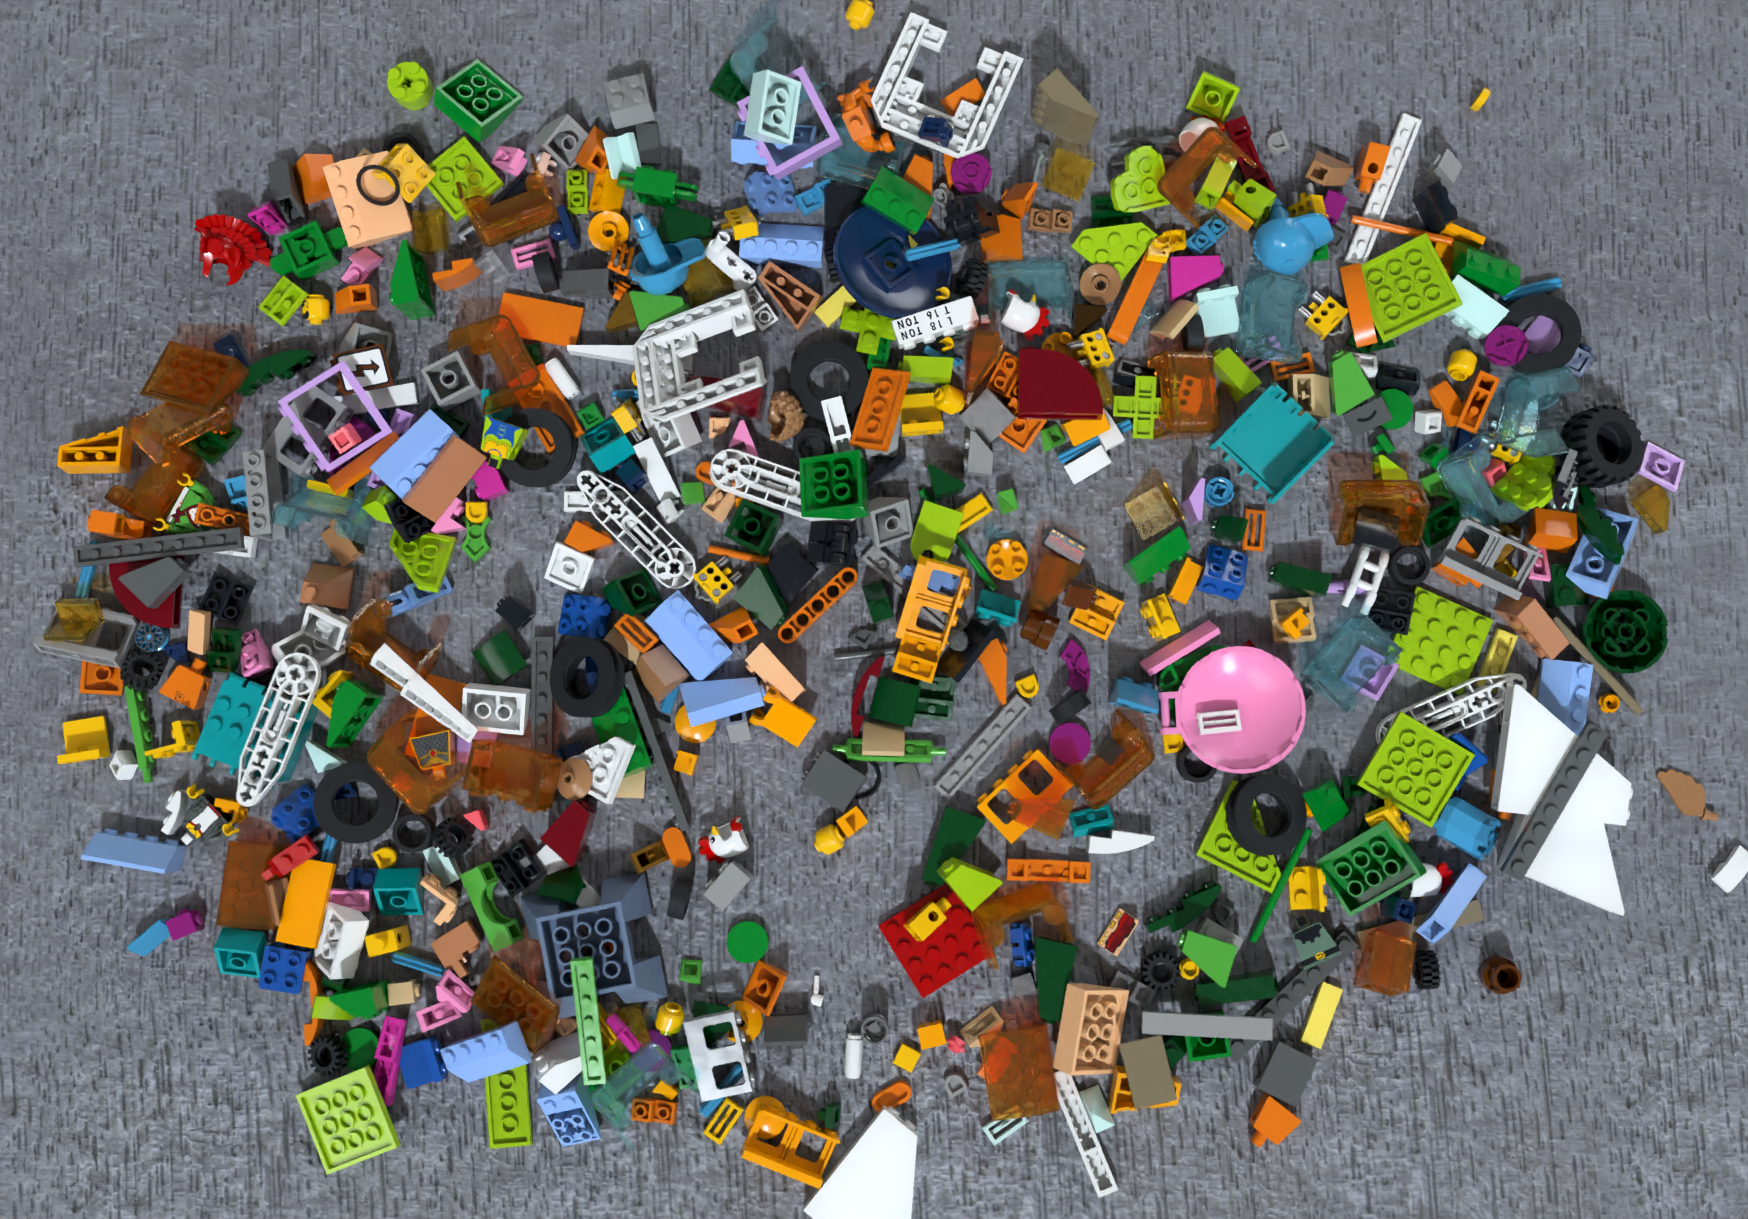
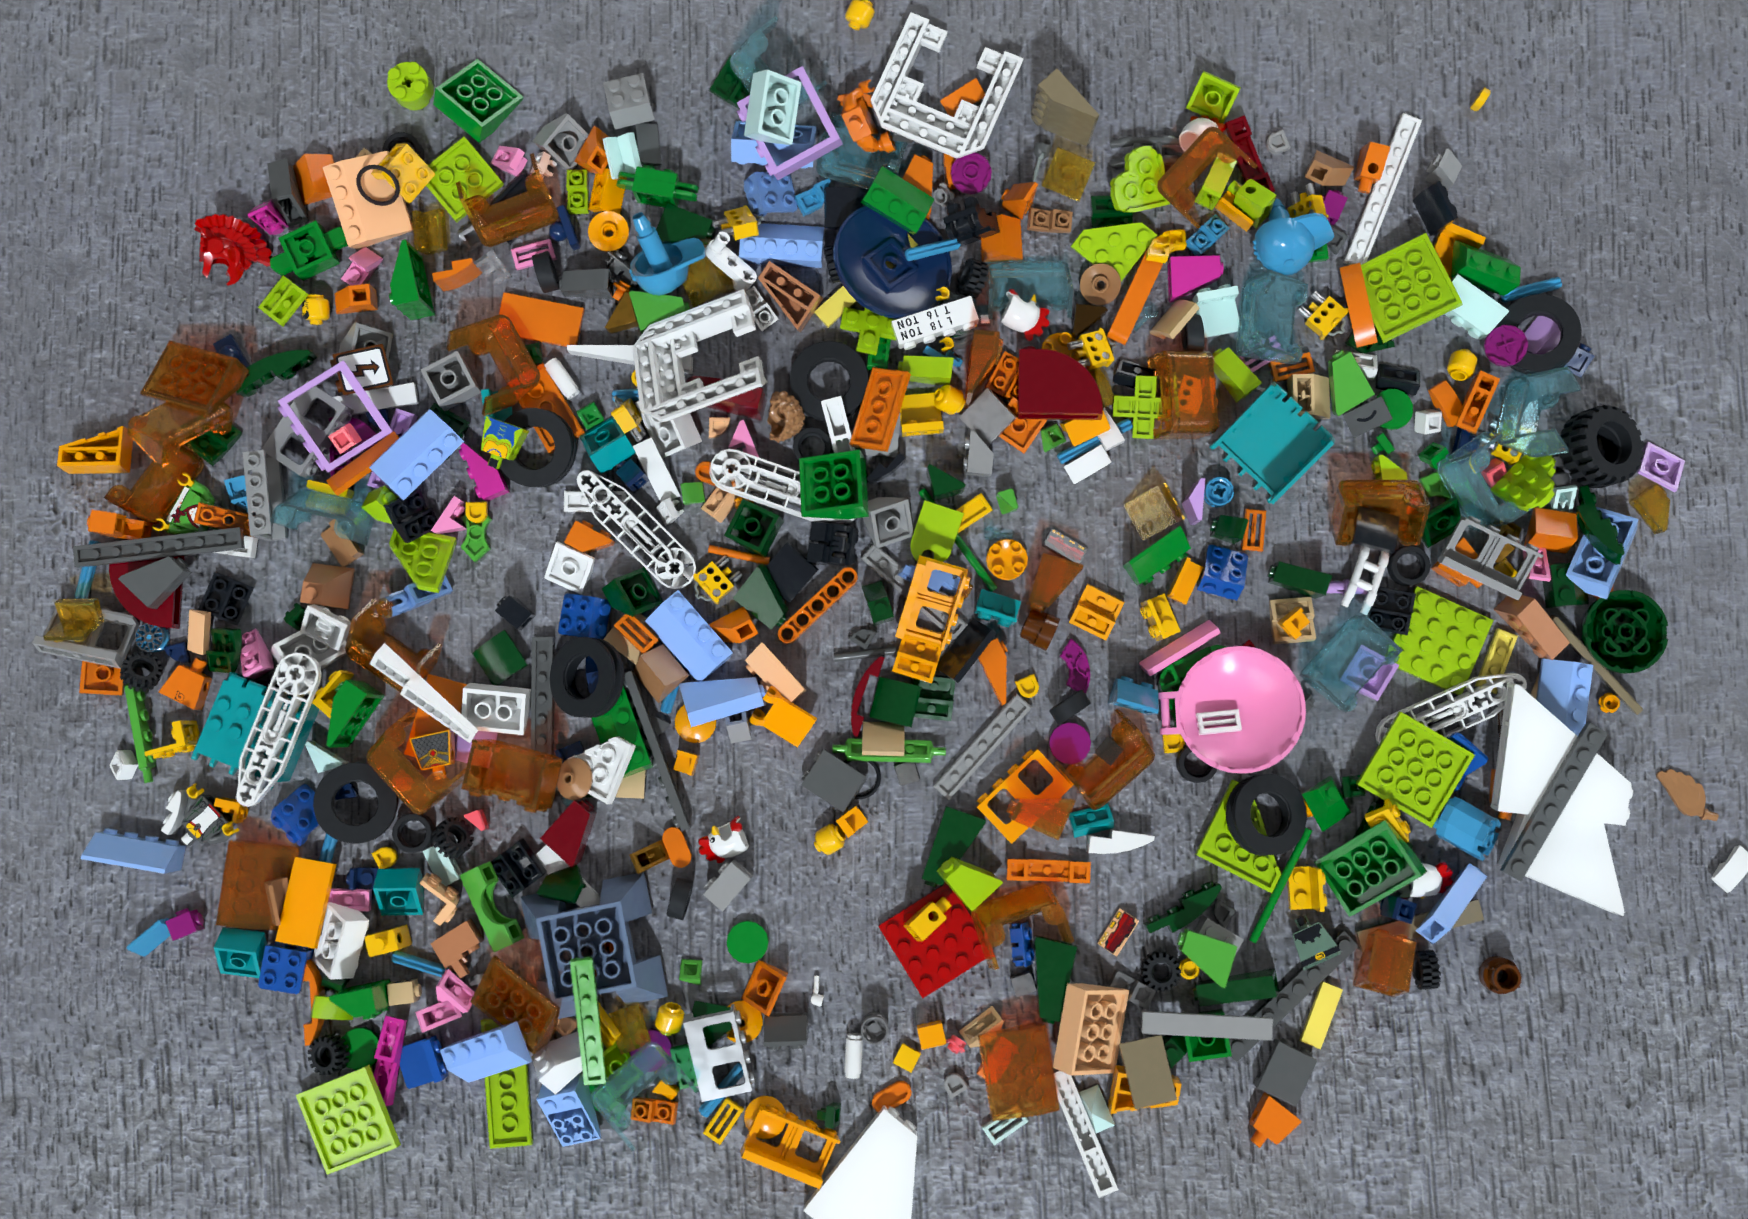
(85, 740): yellow bracket -> none
(291, 857): red hinge -> none
(295, 616): none -> dark green tile
(444, 478): nougat tile -> none
(623, 250): orange tile -> none
(623, 1033): dark pink axle -> none
(936, 130): dark blue bracket -> none
(958, 640): dark grey plate -> none
(1079, 595): reddish brown slope -> none
(1399, 229): orange piece -> none
(1566, 480): black slope -> none

